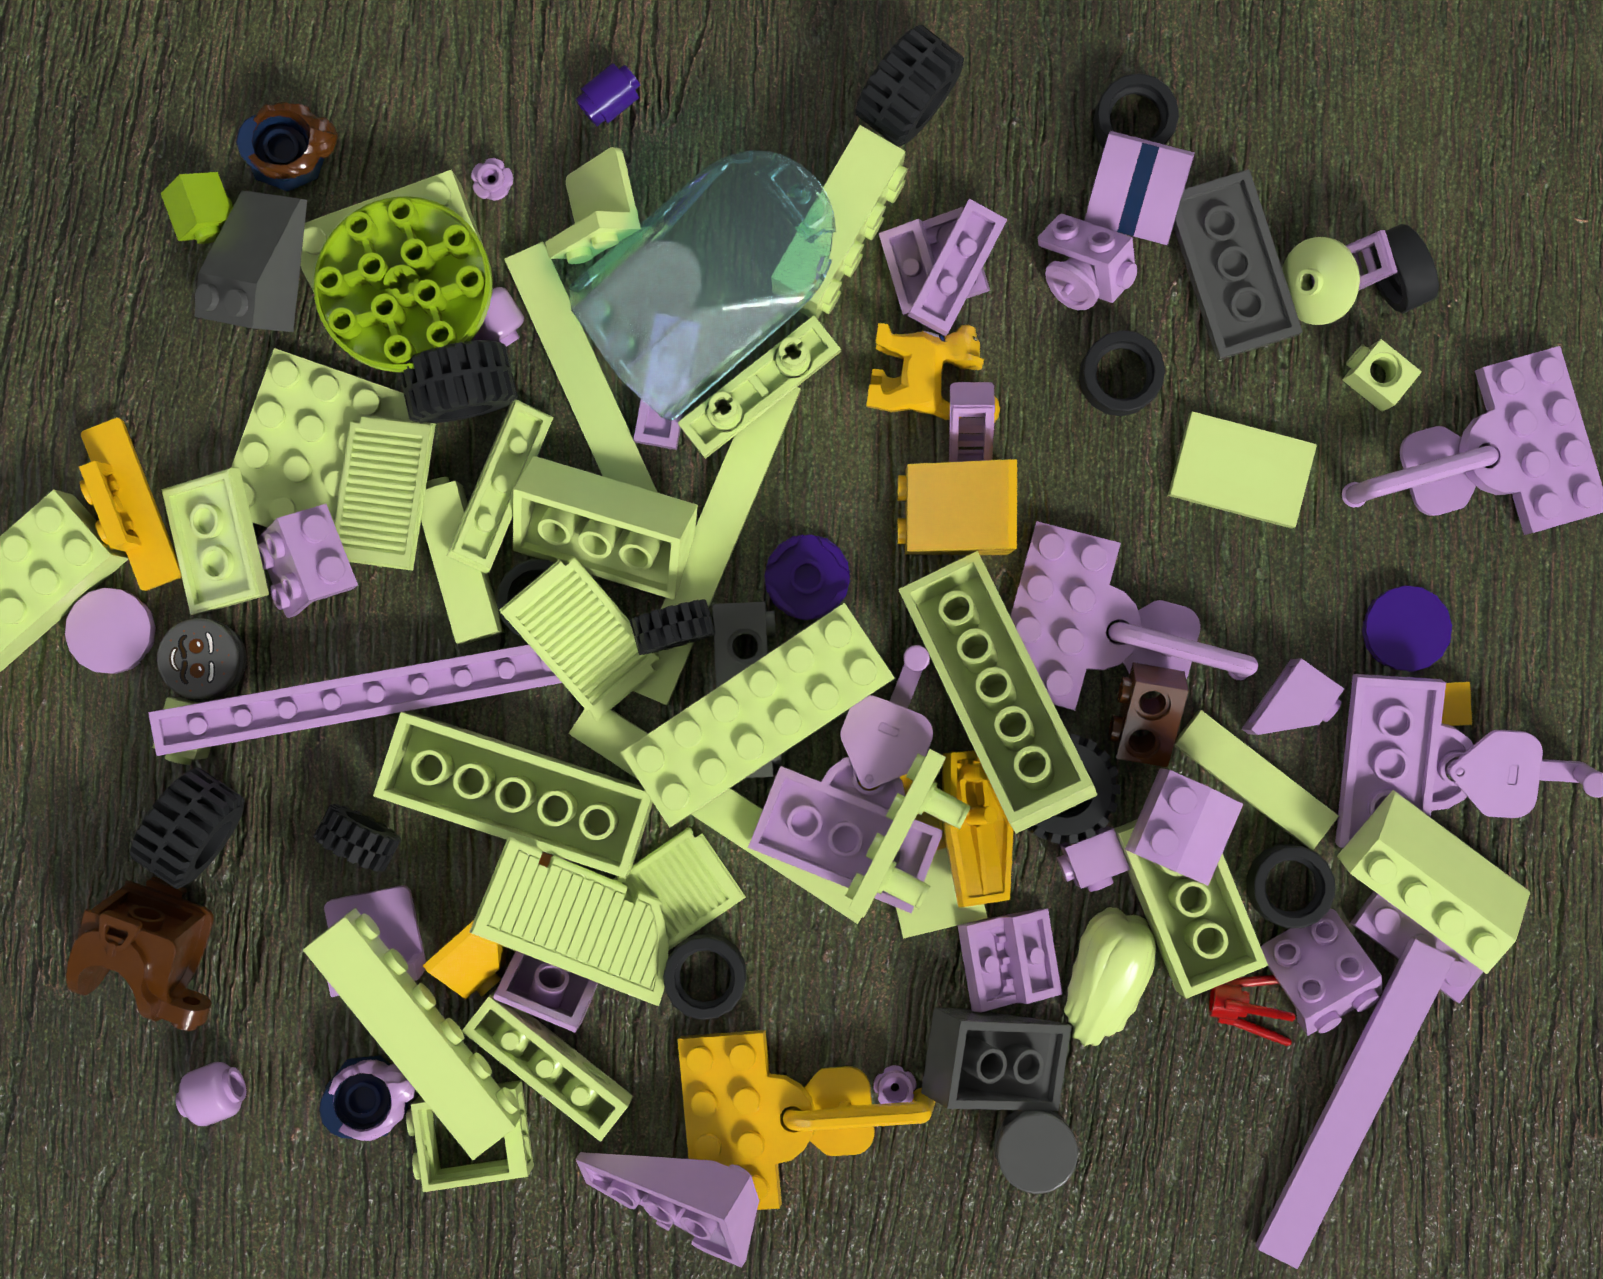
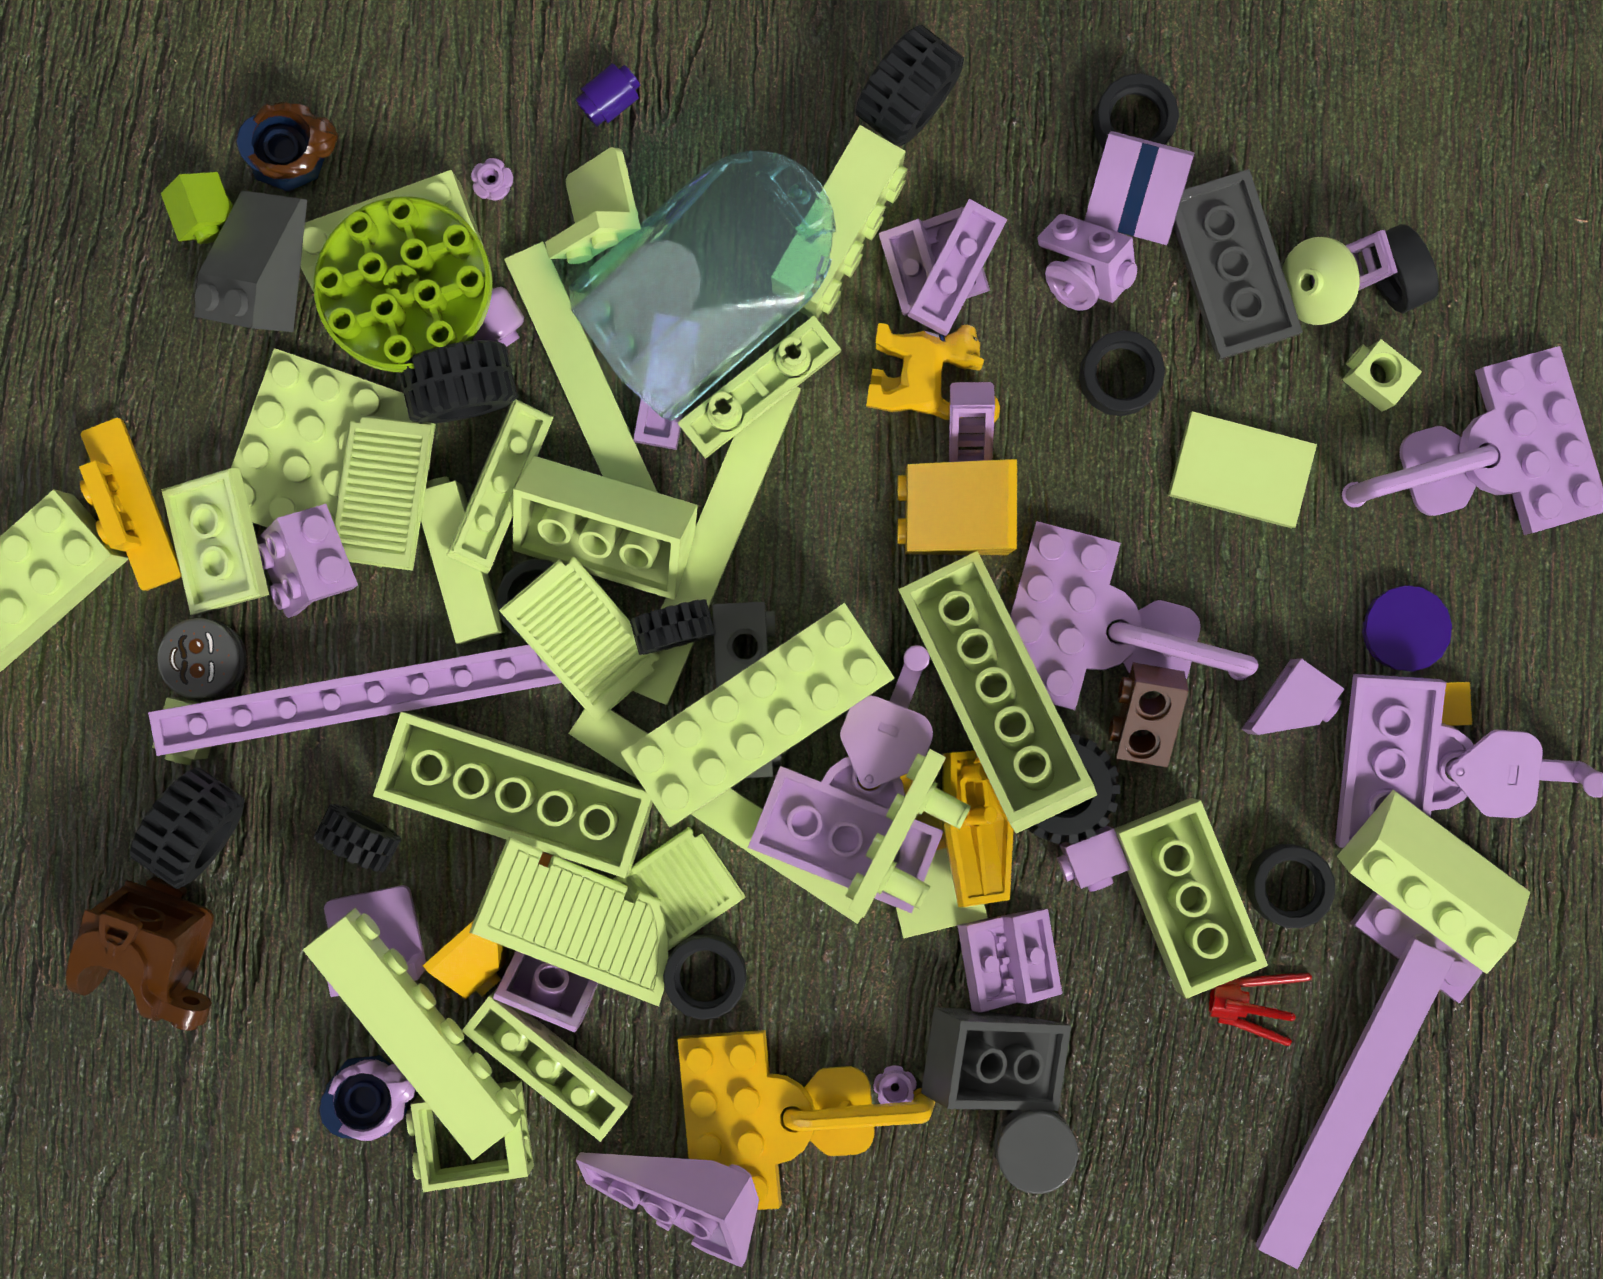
(109, 630): lavender tile -> none
(211, 1093): lavender head -> none
(807, 577): dark purple tile -> none
(1109, 974): yellowish green hair -> none
(1184, 826): lavender slope -> none
(1255, 780): yellowish green tile -> none
(1323, 972): lavender bracket -> none

